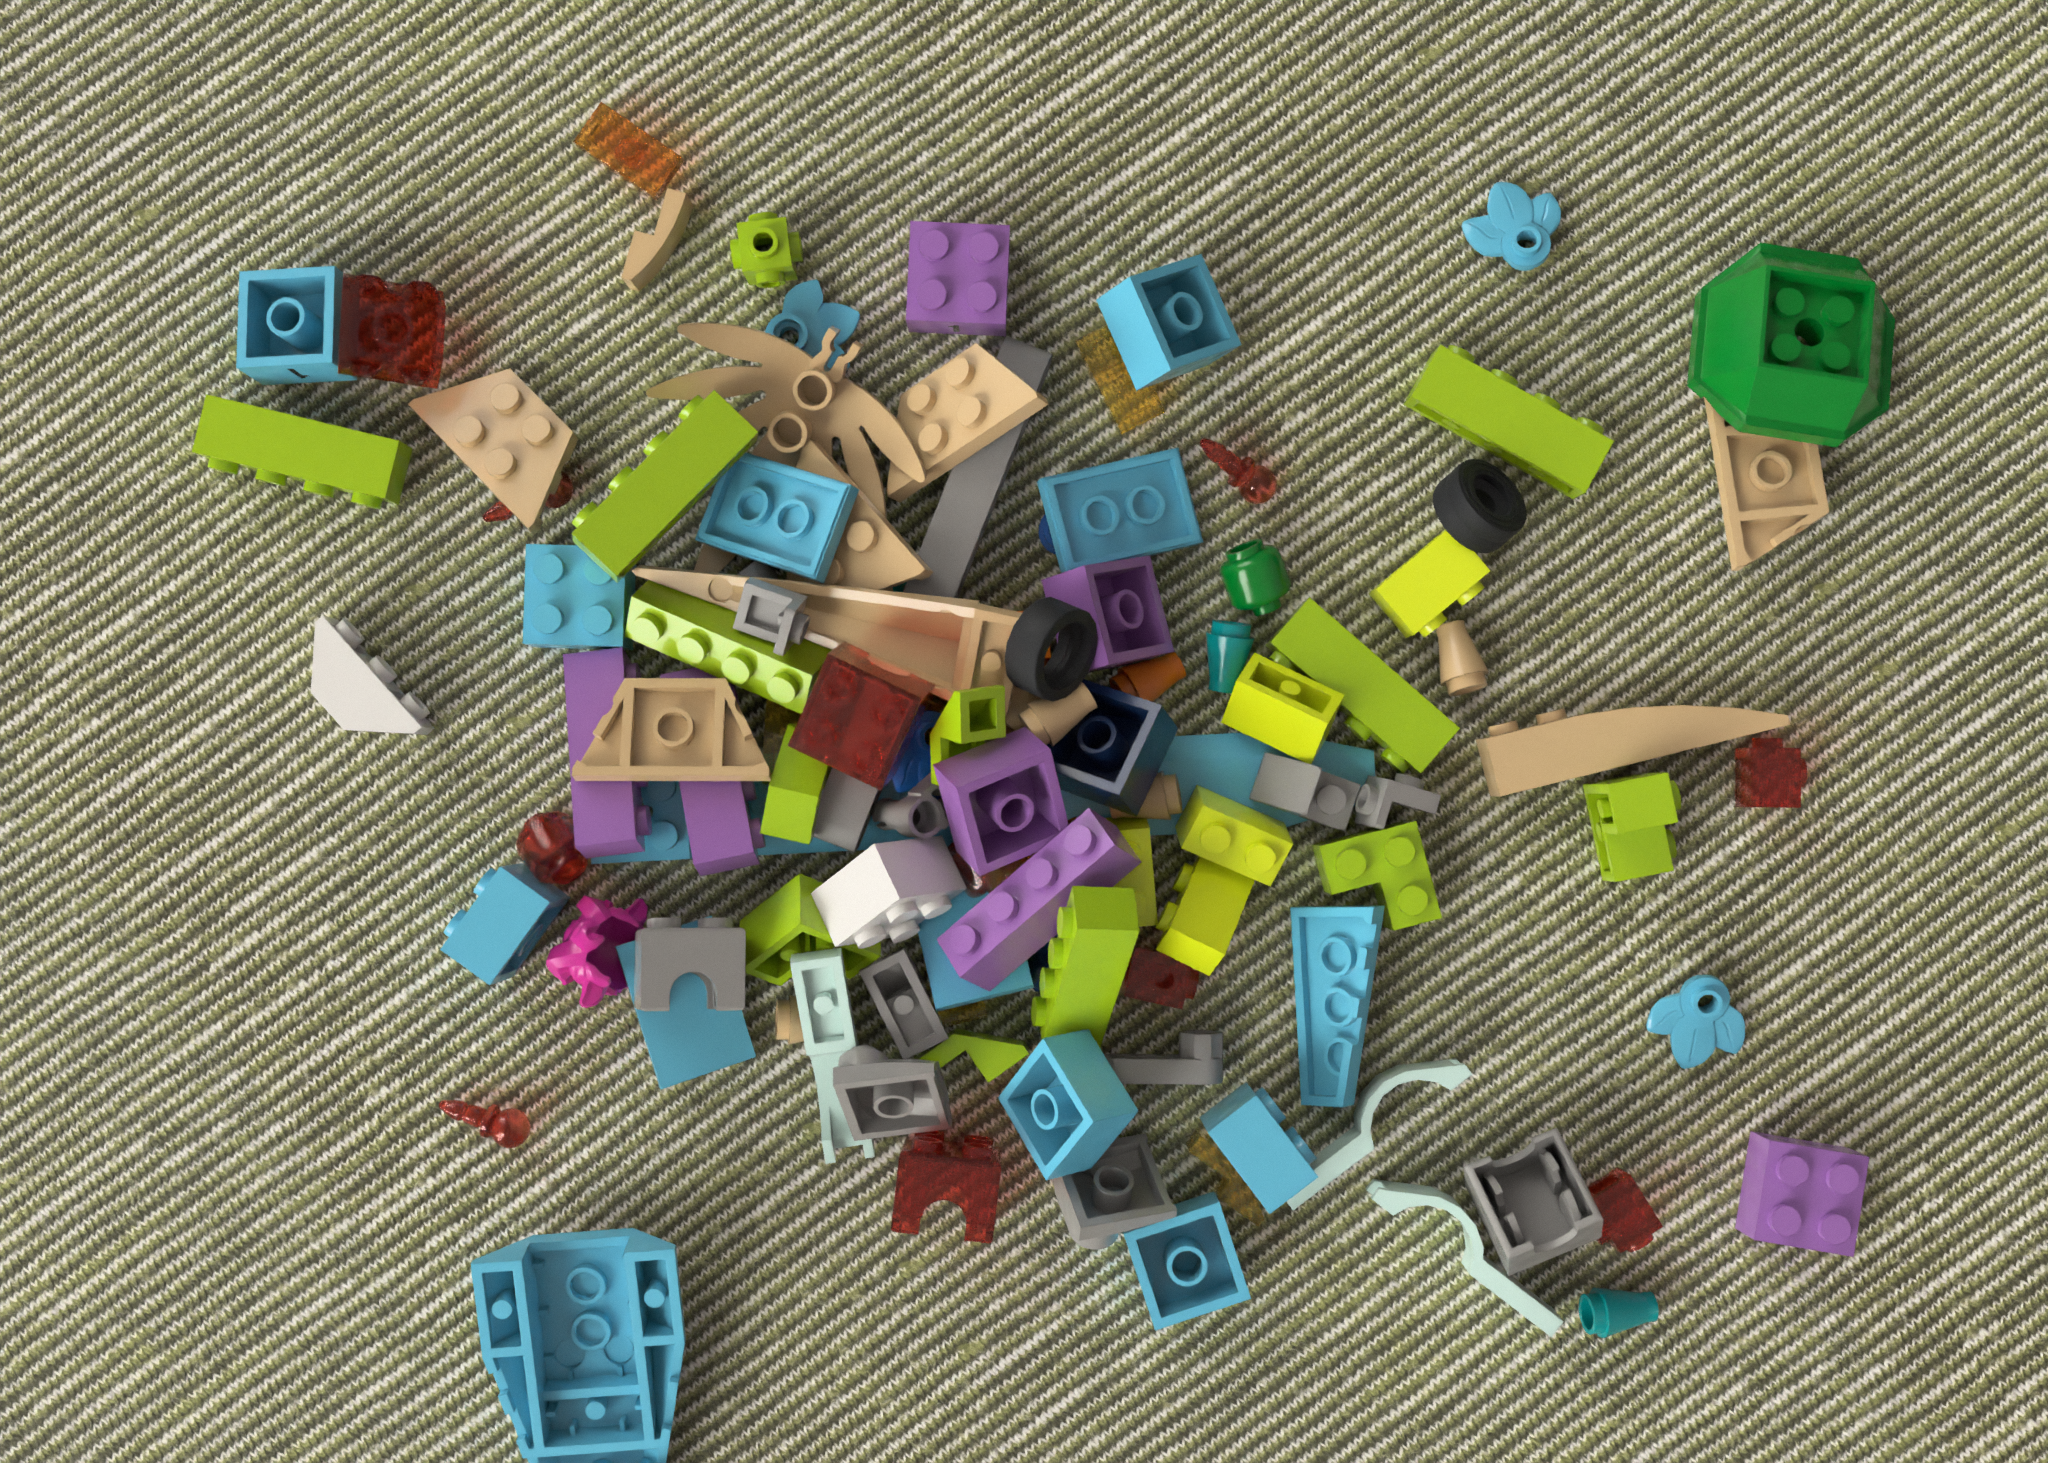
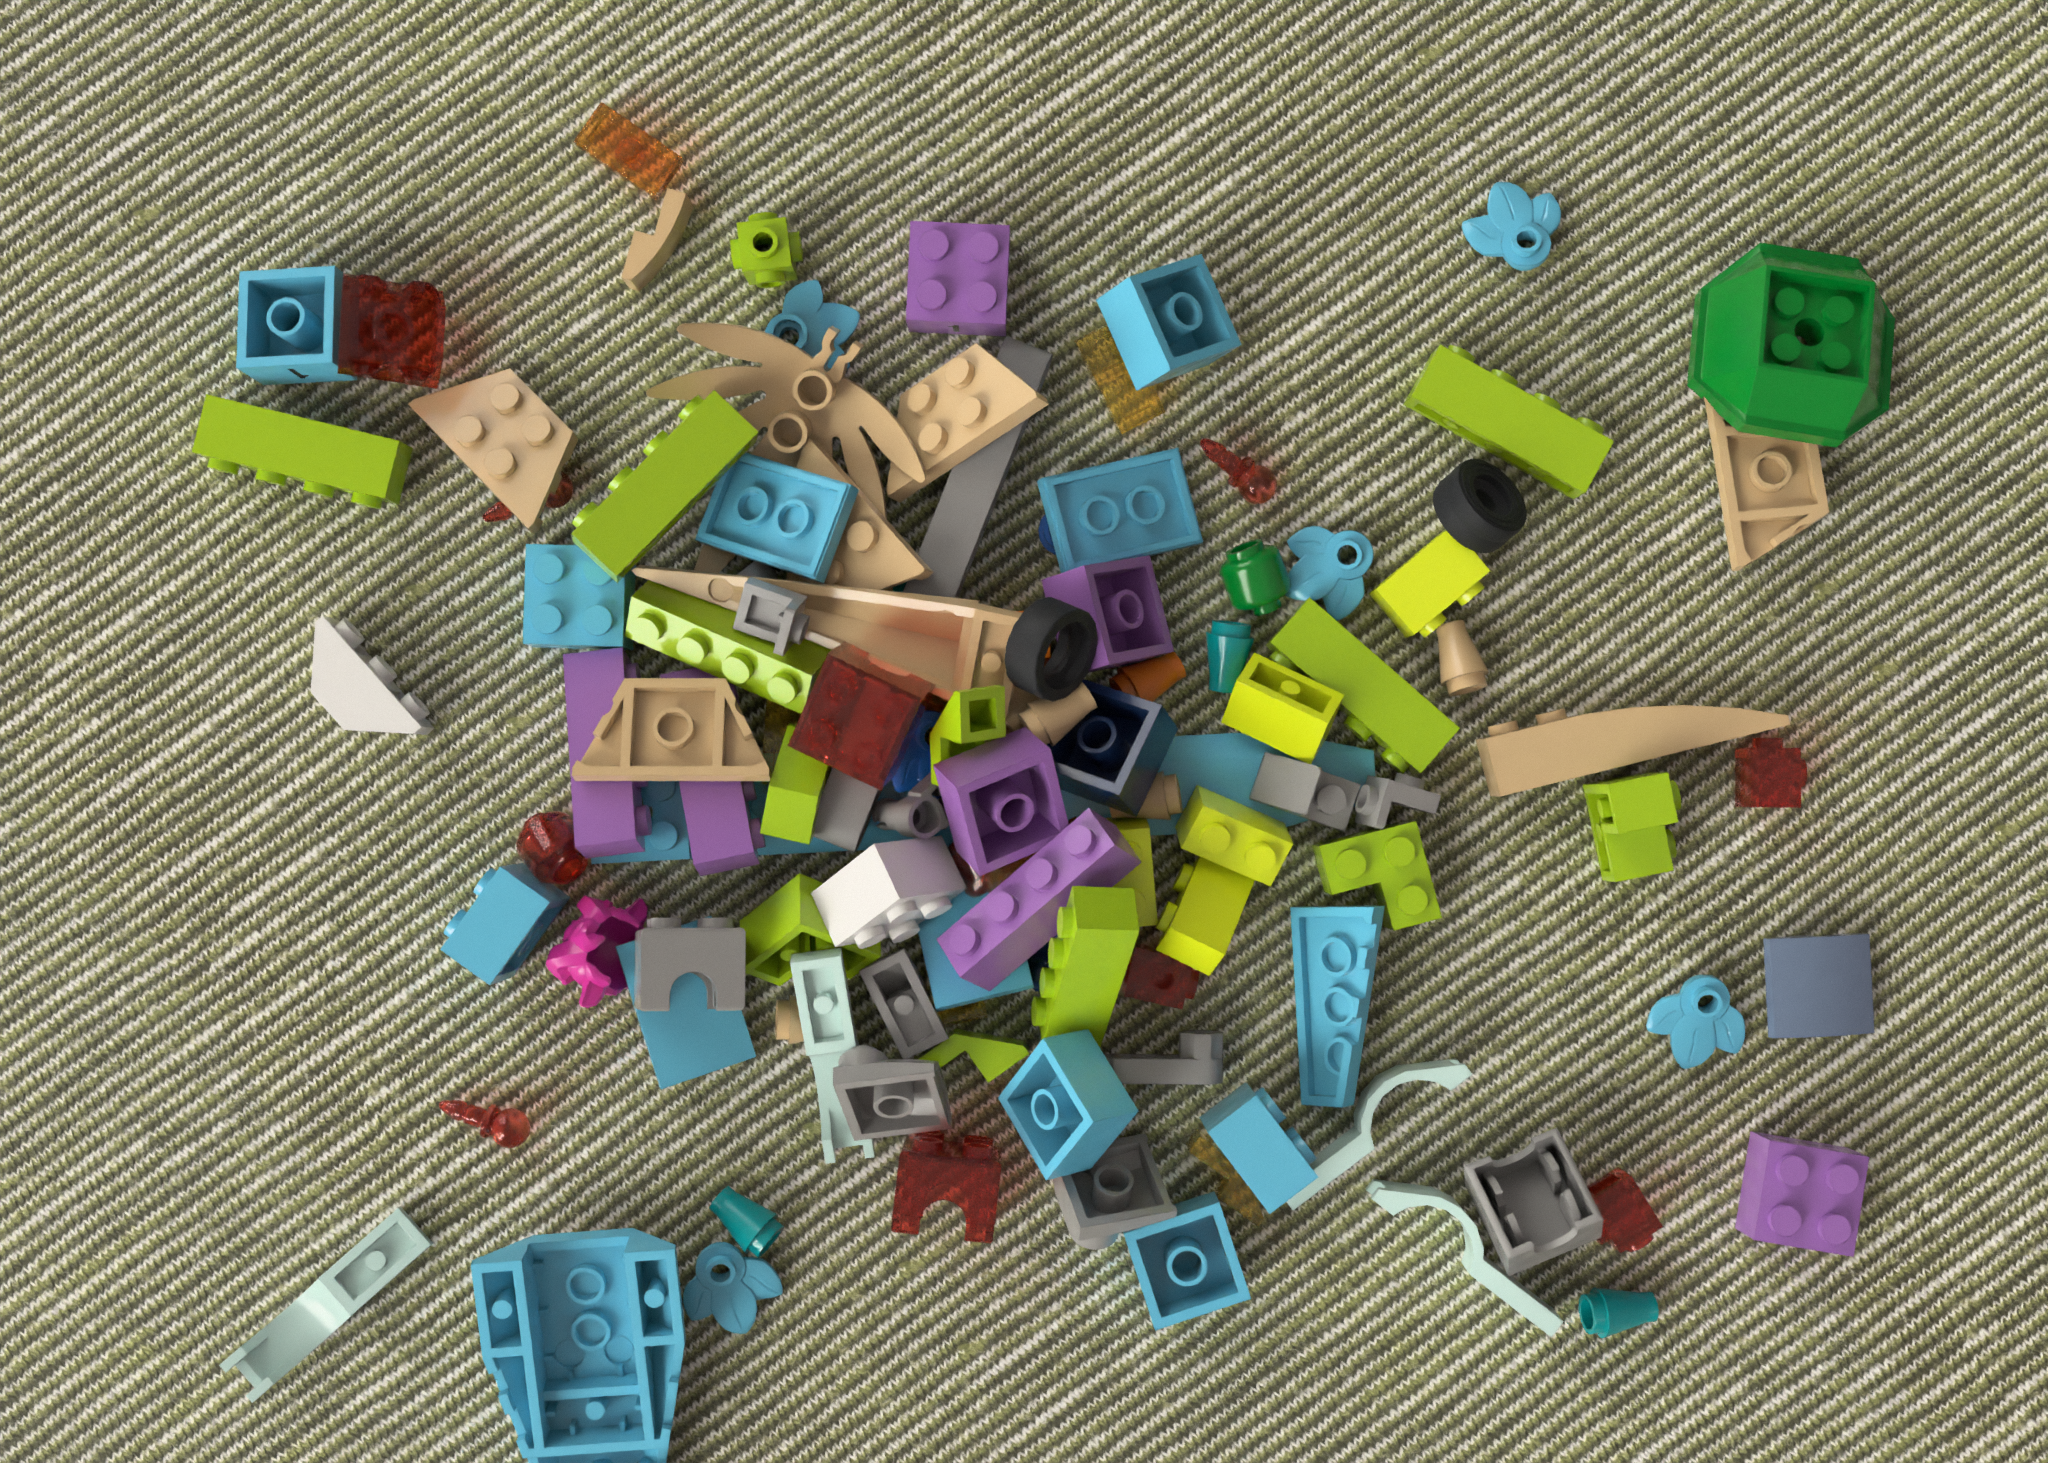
(329, 1302): none -> light aqua piece
(730, 1294): none -> medium azure plate
(747, 1221): none -> teal cone
(1323, 573): none -> medium azure plate
(1818, 985): none -> sand blue slope

